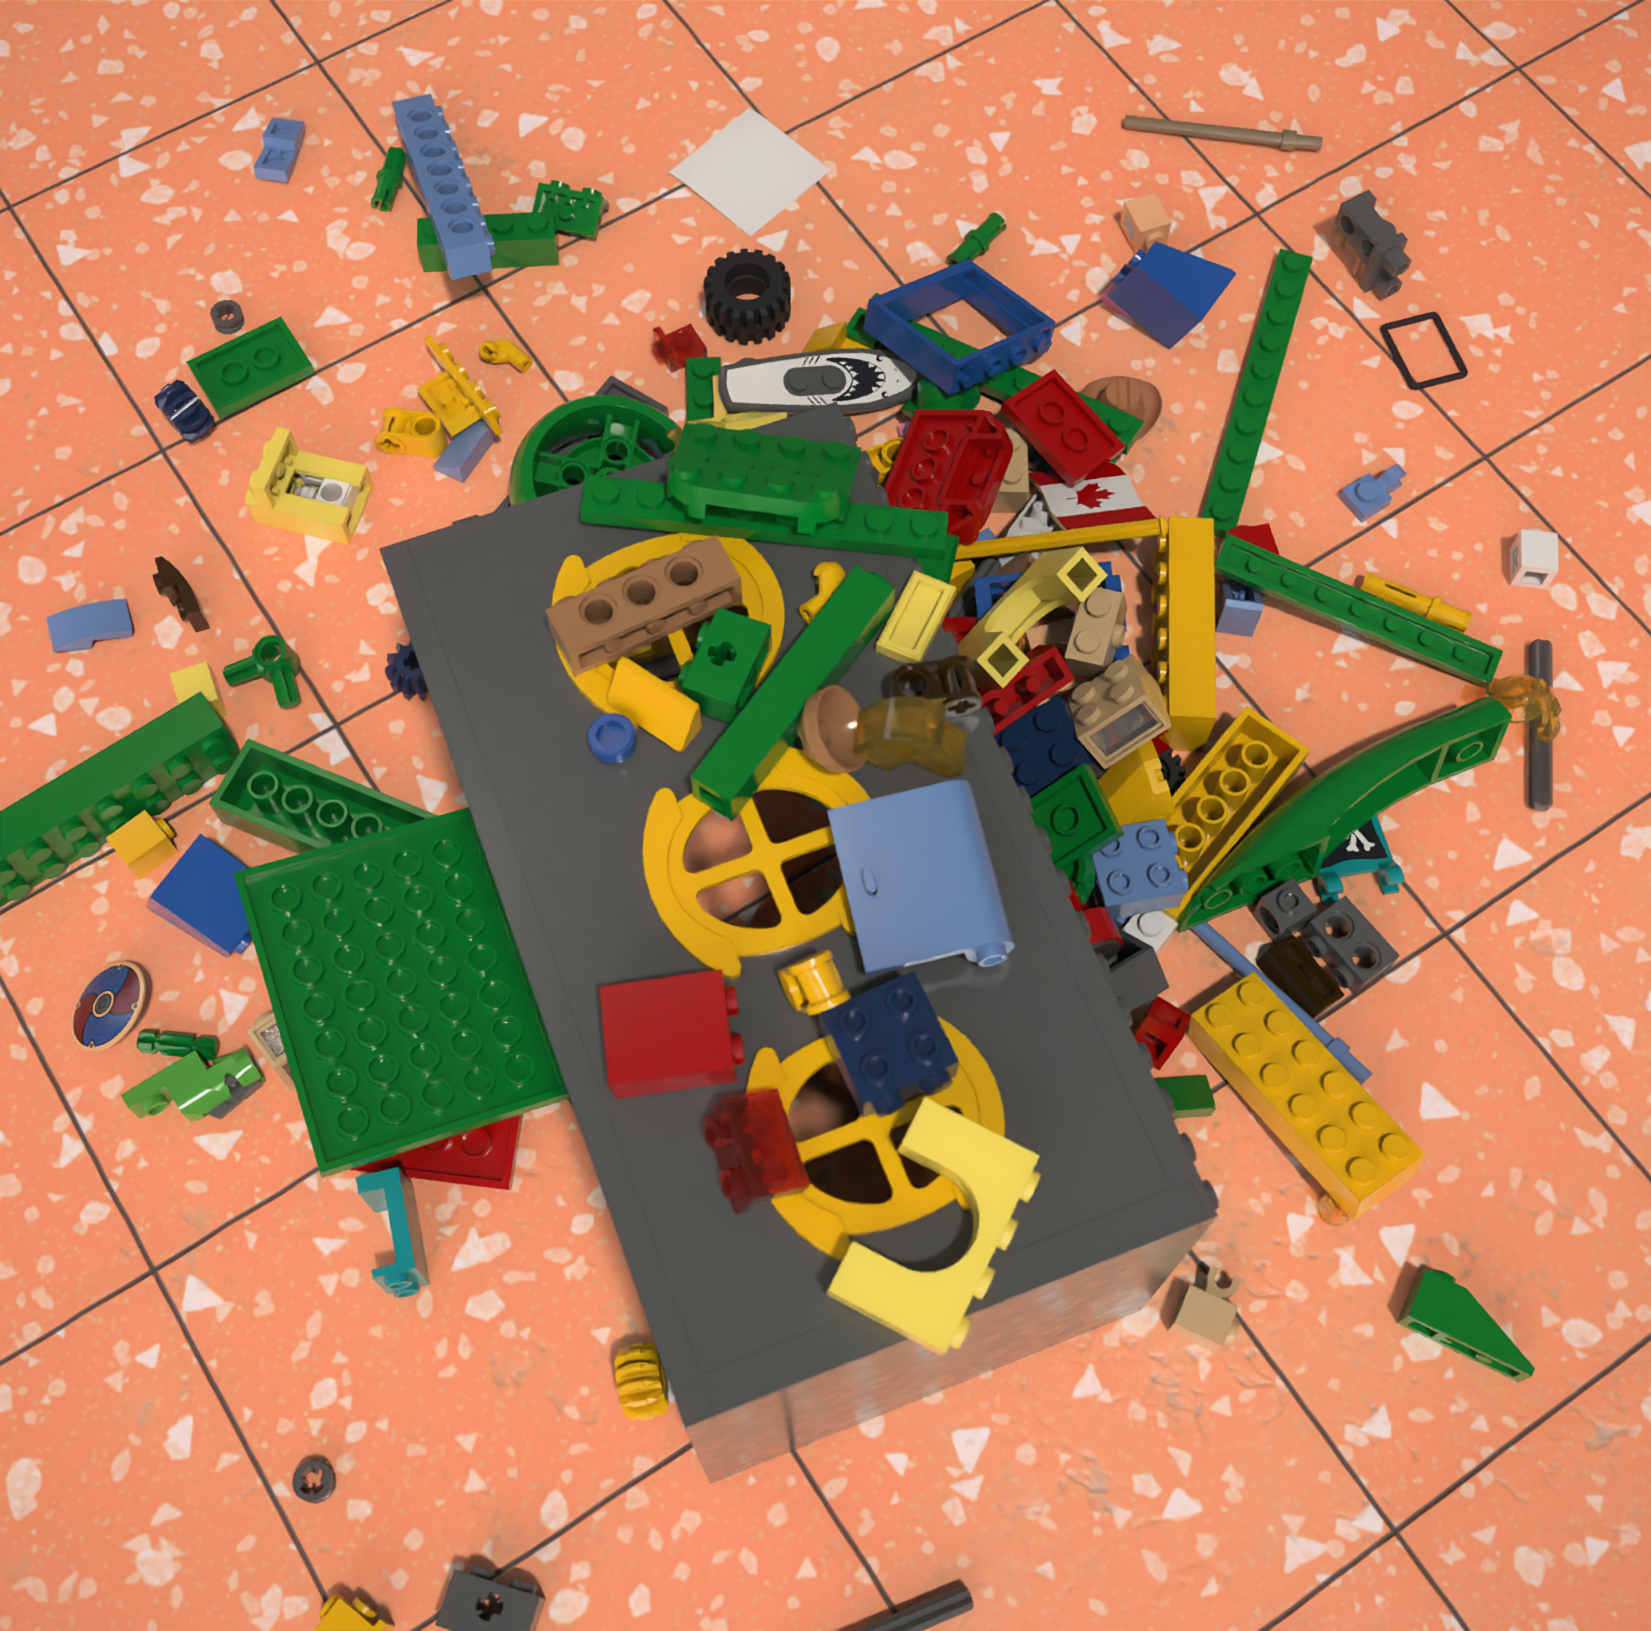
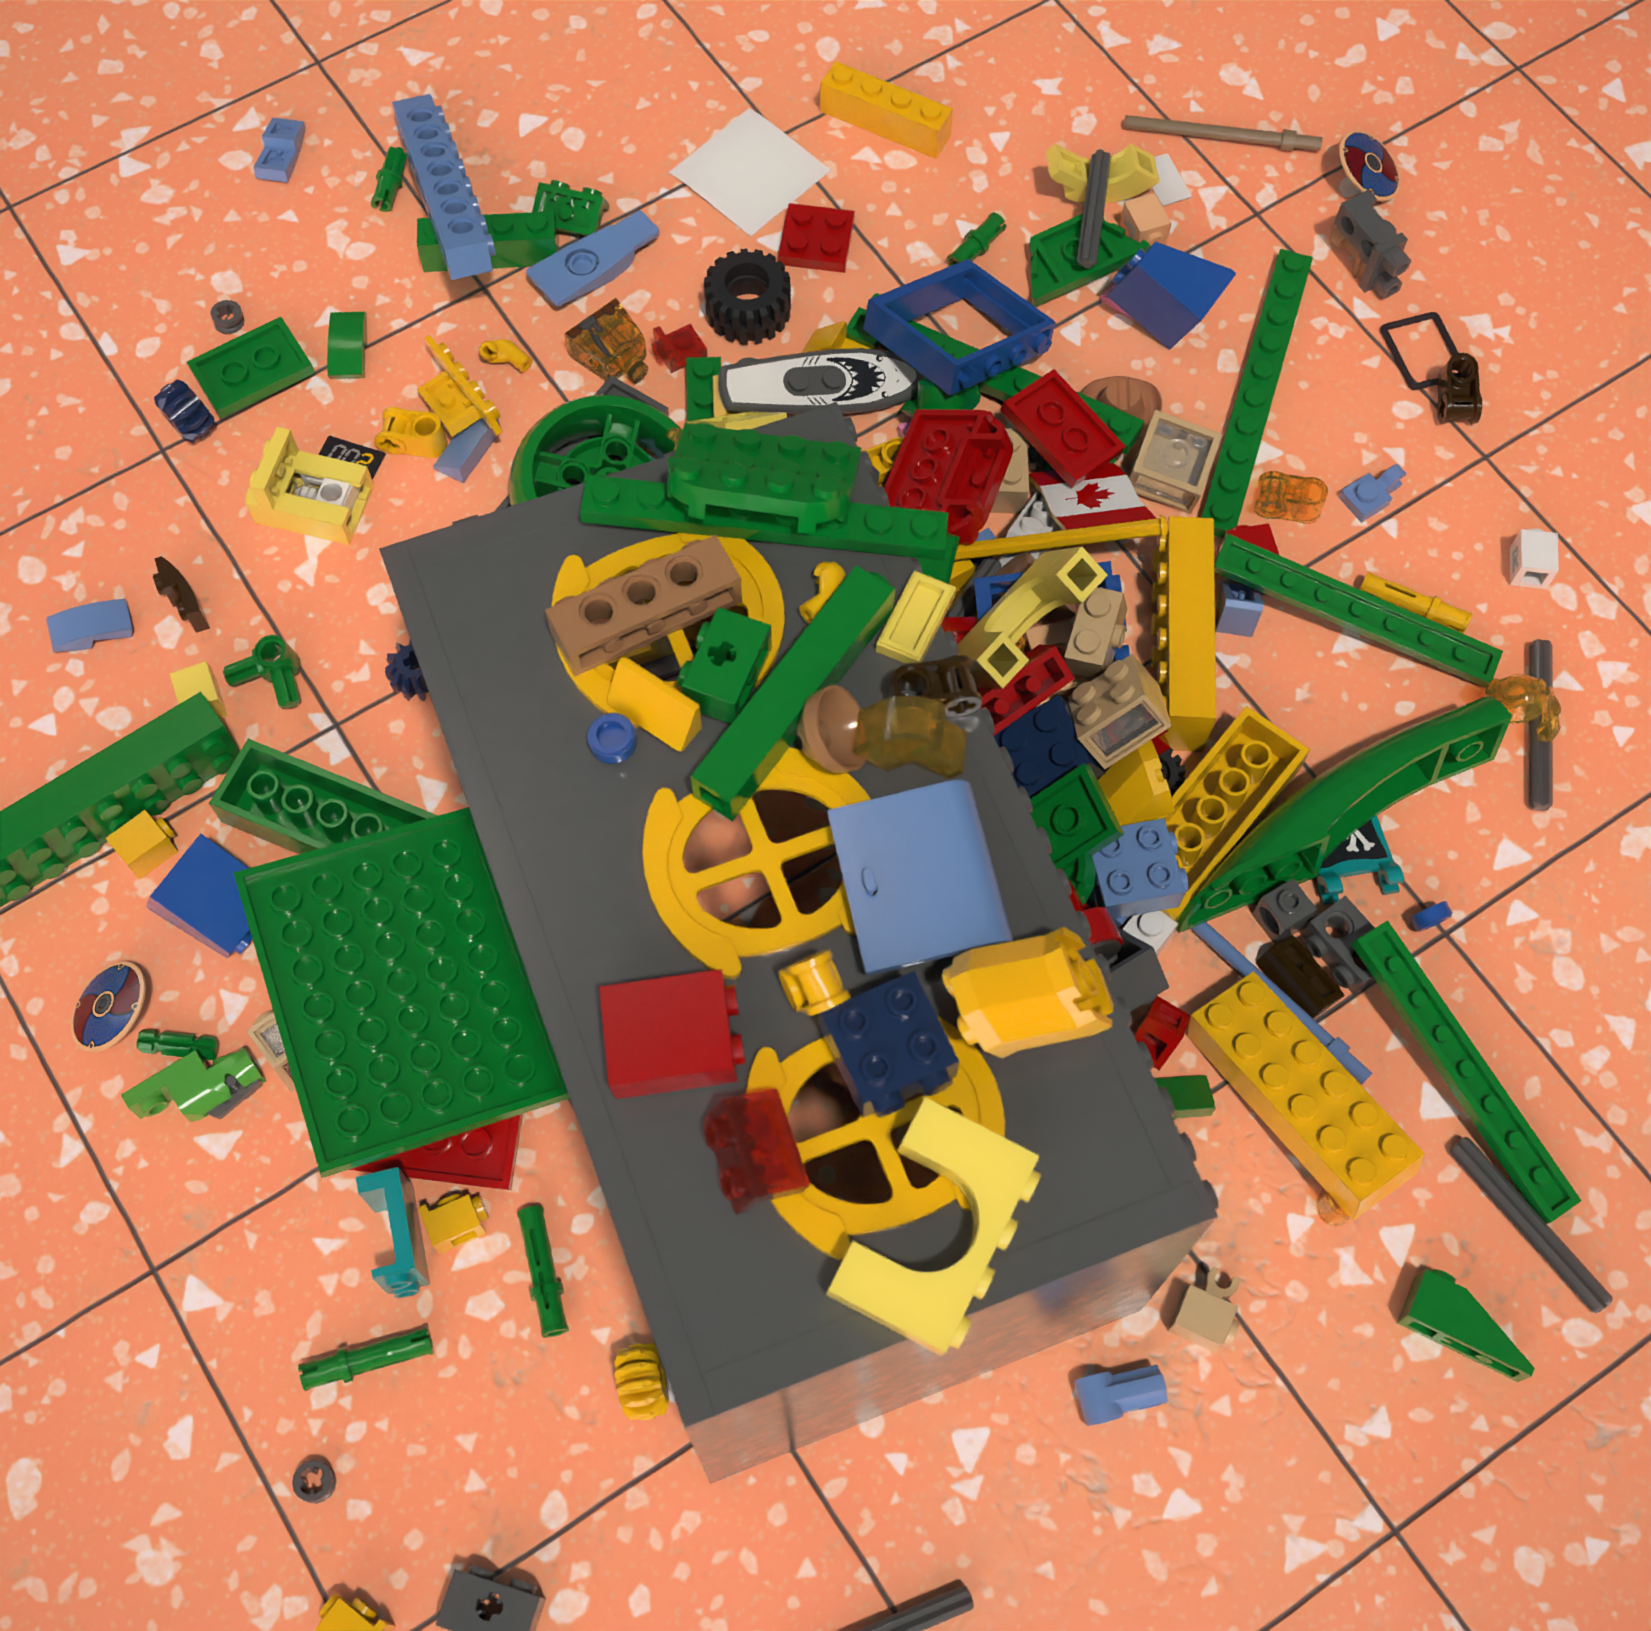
(346, 345): none -> green slope
(353, 453): none -> black sticker
(353, 1362): none -> green pin
(454, 1221): none -> yellow brick
(546, 1288): none -> green pin
(592, 259): none -> medium blue piece
(608, 343): none -> clear yellow torso
(816, 237): none -> red plate
(886, 109): none -> yellow brick
(1028, 993): none -> yellow brick
(1056, 252): none -> green wing
(1094, 209): none -> dark grey axle
(1109, 1396): none -> medium blue piece
(1129, 175): none -> light yellow arch
(1171, 185): none -> white sticker
(1174, 461): none -> piece
(1290, 497): none -> clear yellow piece
(1369, 165): none -> shield
(1431, 916): none -> blue tile
(1456, 396): none -> dark brown piece
(1466, 1073): none -> green plate
(1531, 1225): none -> dark grey axle

